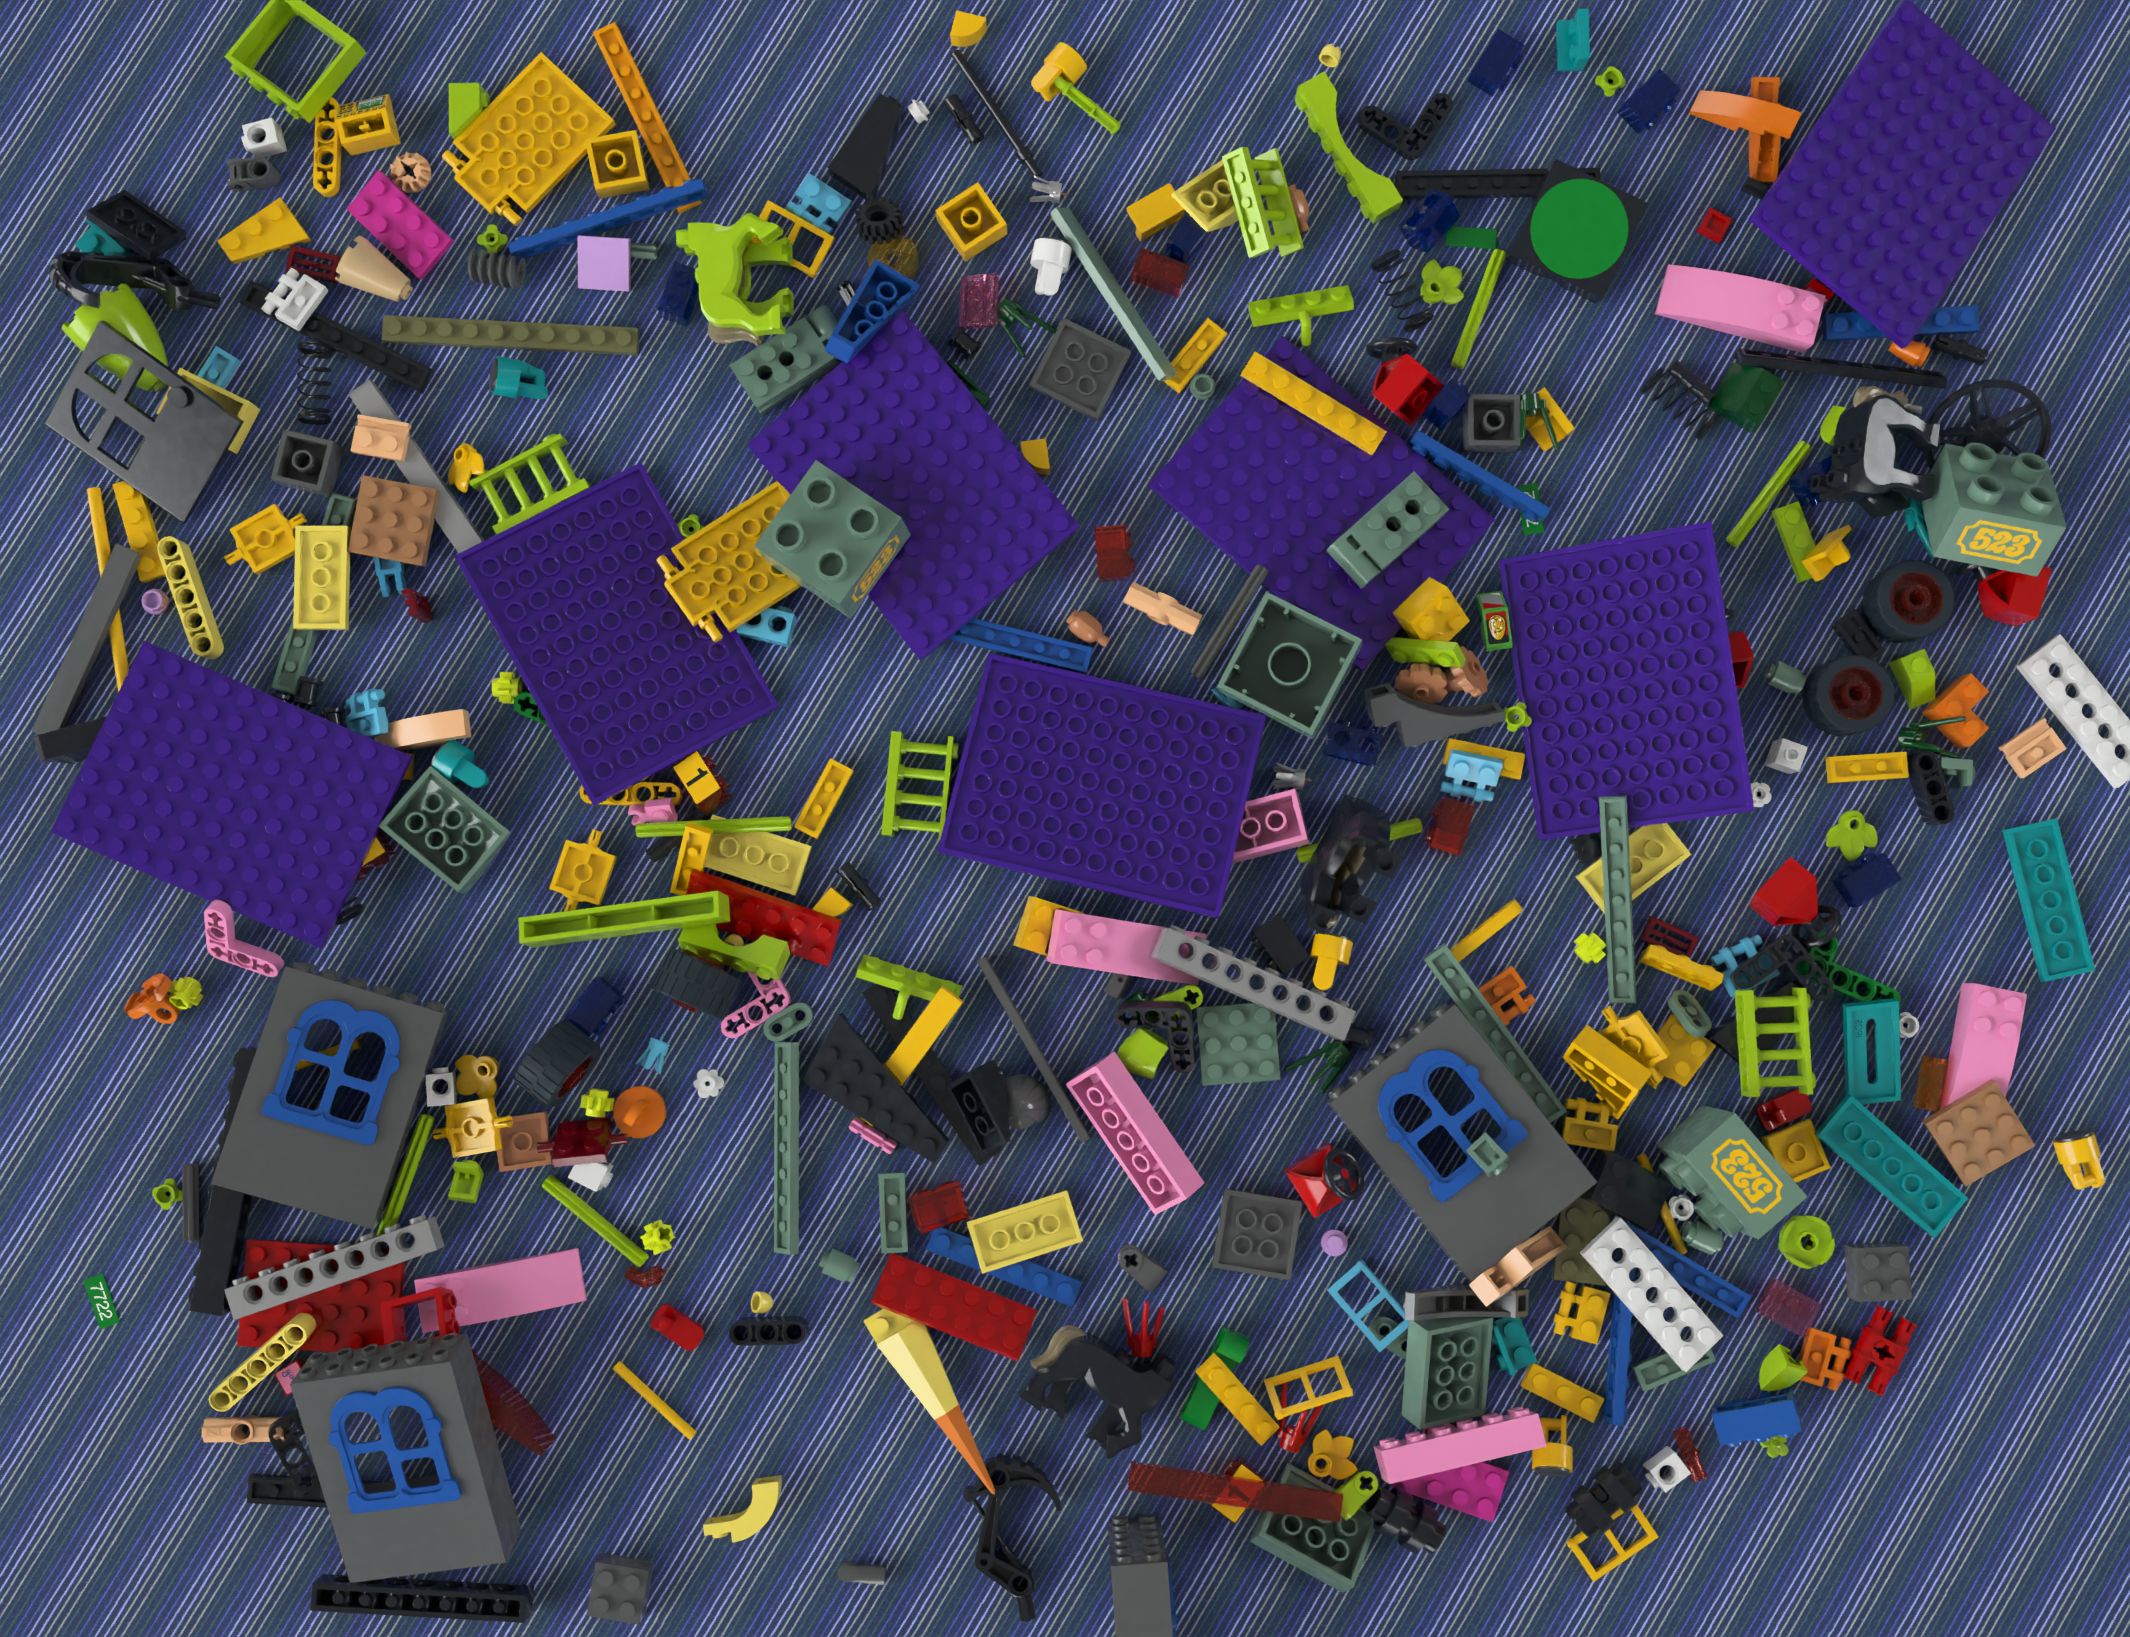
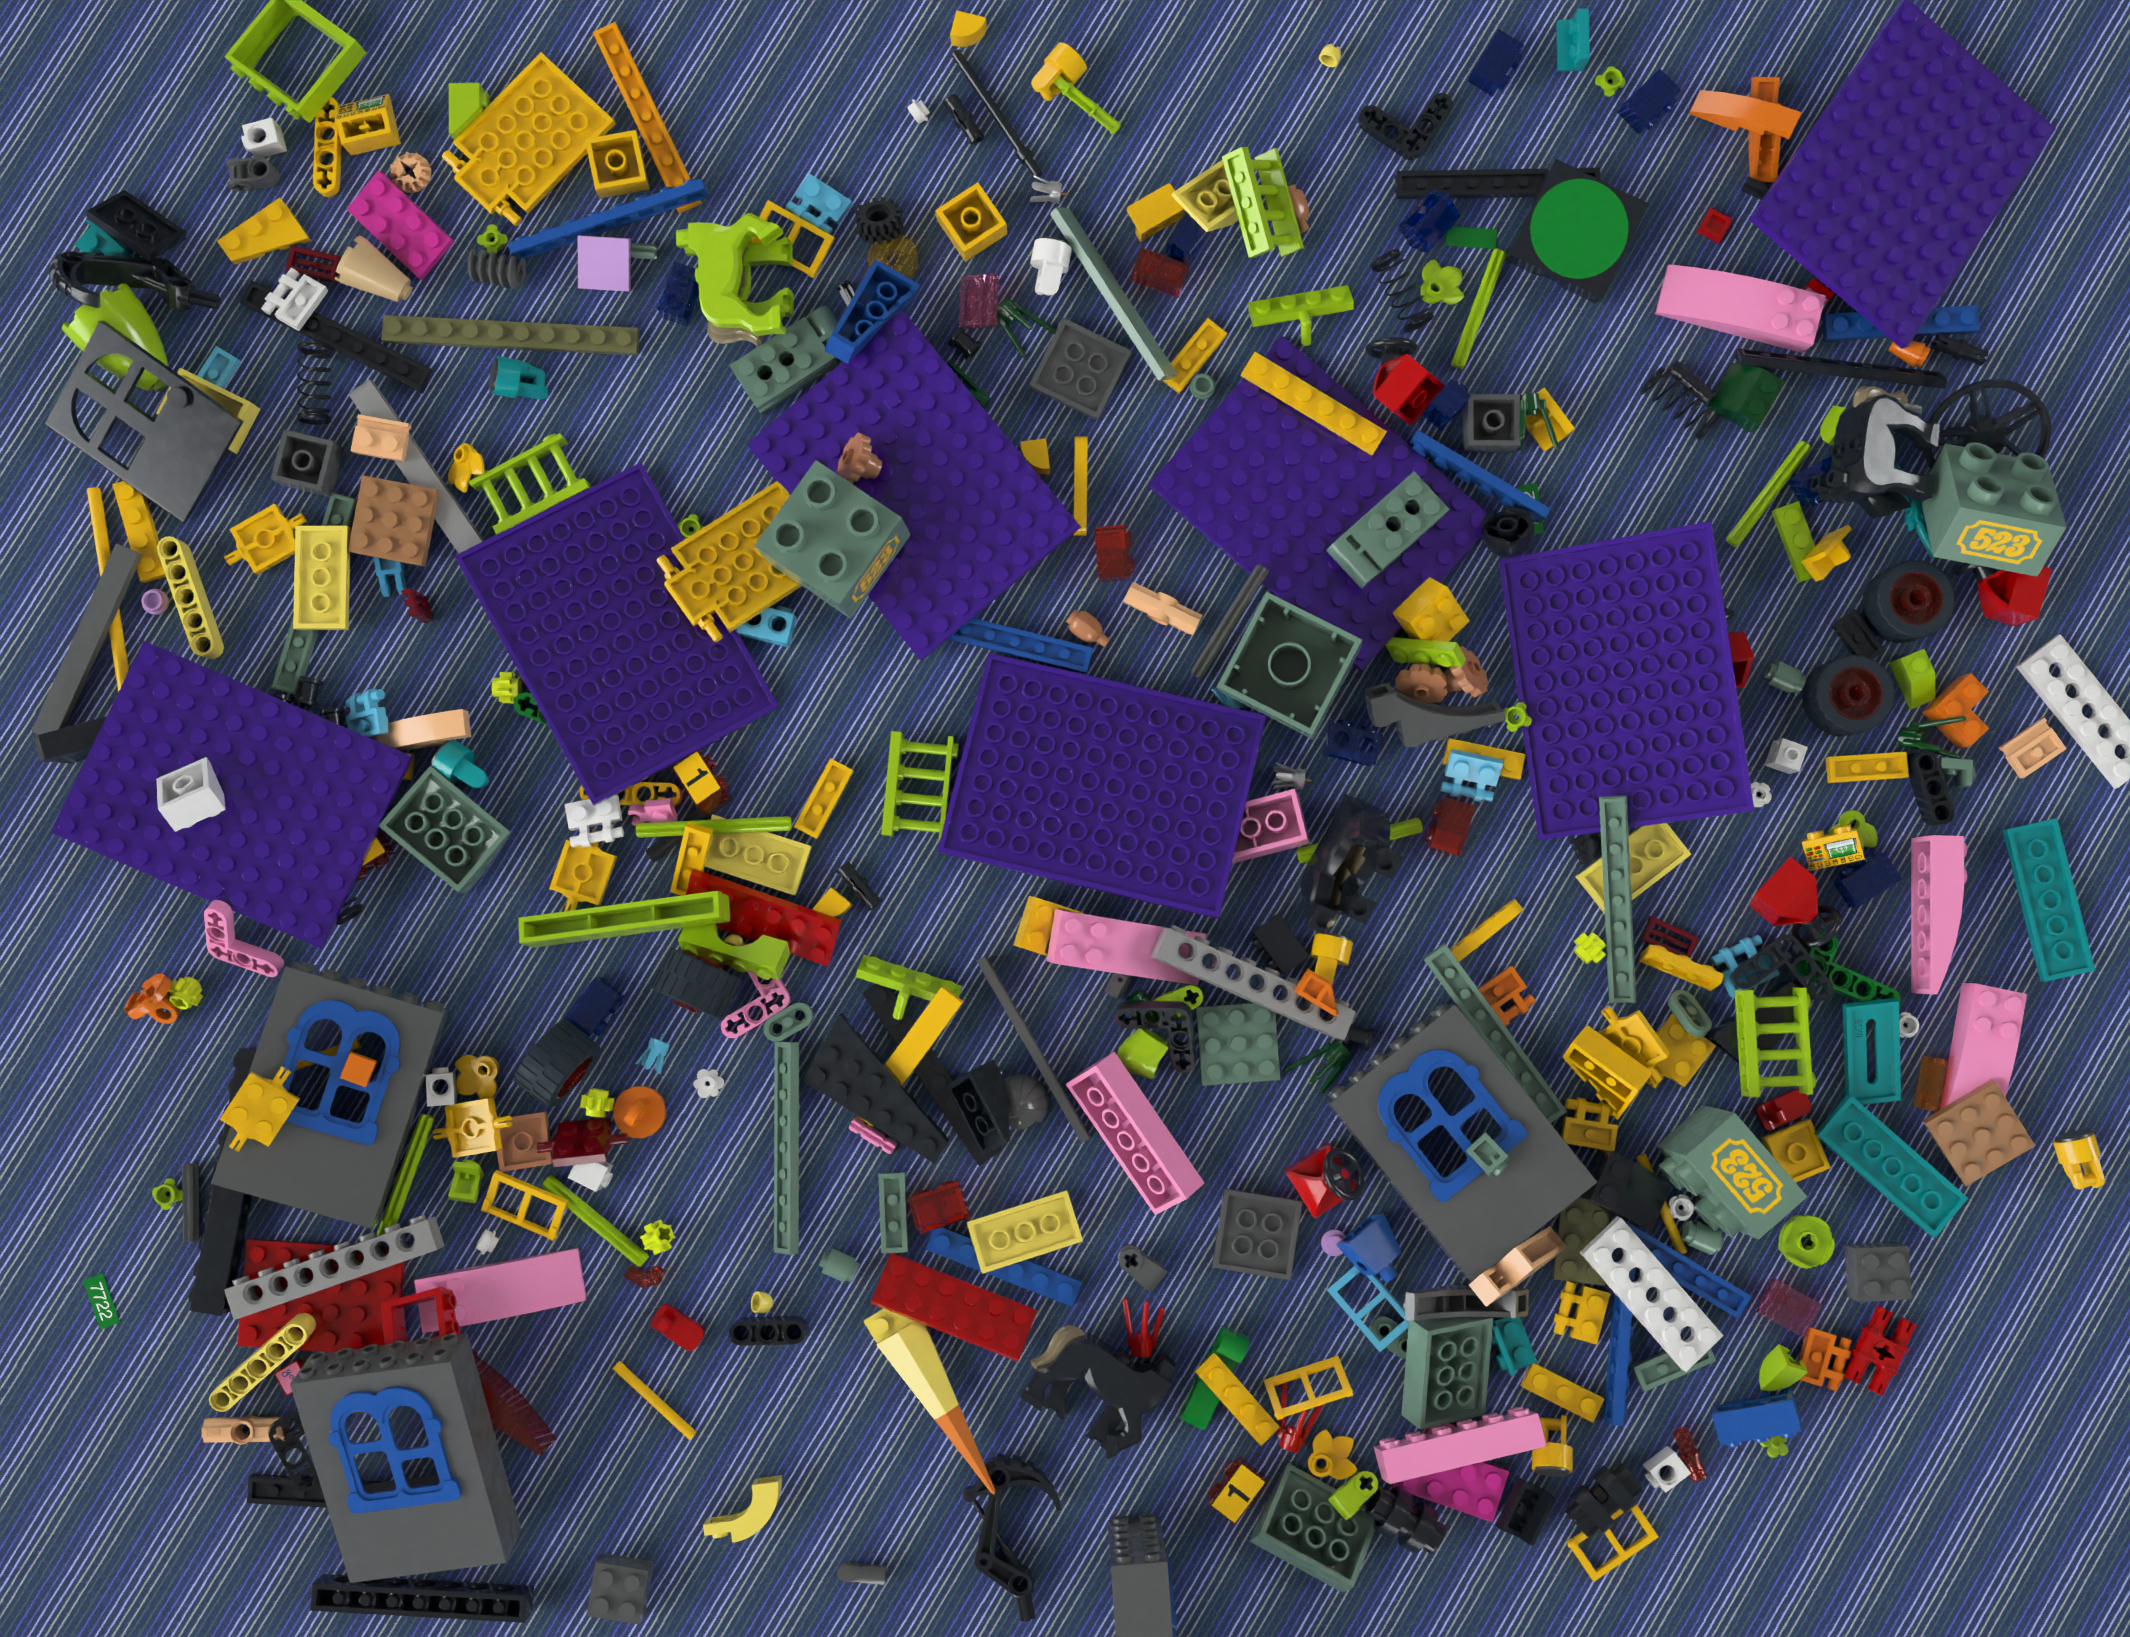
(189, 795): none -> white slope
(259, 1108): none -> yellow plate
(358, 1069): none -> orange tile
(487, 1241): none -> white plate
(529, 1190): none -> yellow window
(584, 815): none -> white plate
(858, 460): none -> nougat plant
(868, 148): black slope -> none
(1080, 484): none -> yellow beam
(1235, 1491): clear red tile -> none
(1318, 991): none -> orange tile
(1372, 1247): none -> blue torso
(1374, 191): lime arch -> none
(1495, 621): slope -> none
(1508, 531): none -> black cylinder
(1525, 1511): none -> black bracket
(1833, 848): none -> yellow slope
(1935, 907): none -> bright pink slope

